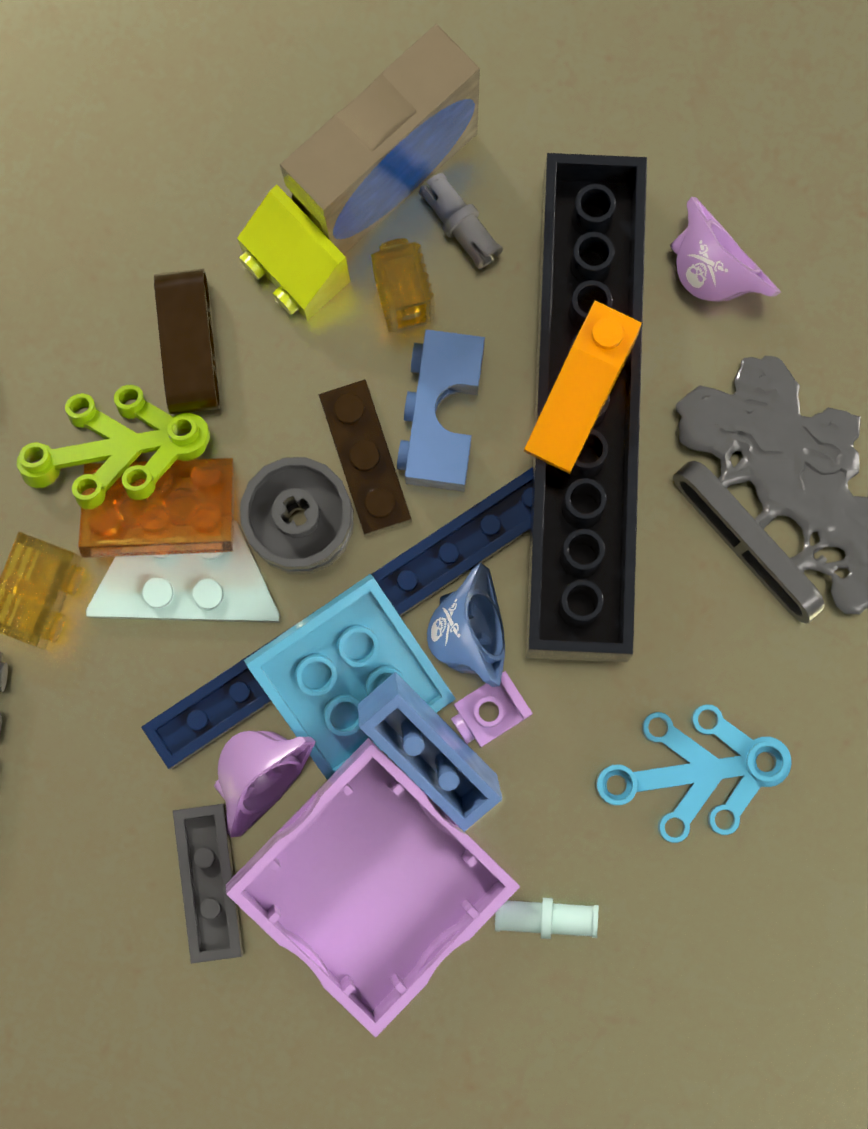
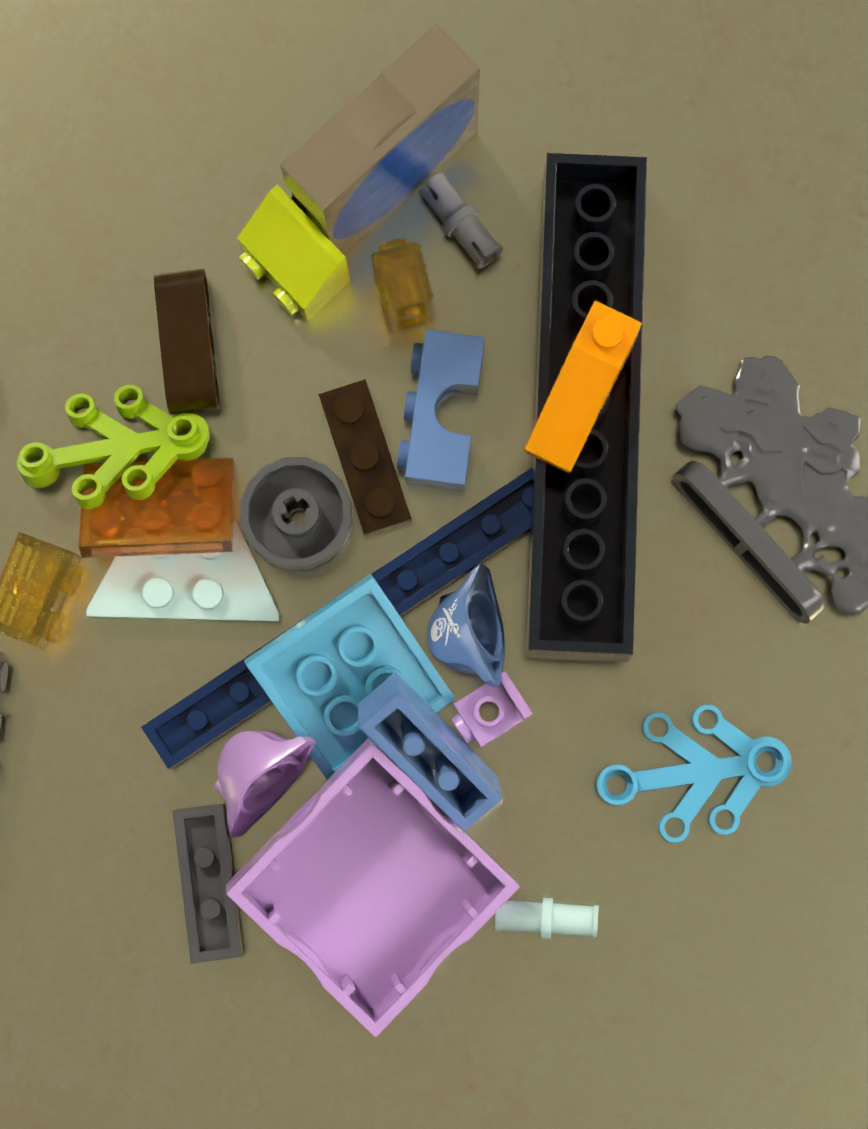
(713, 263): lavender hat -> none

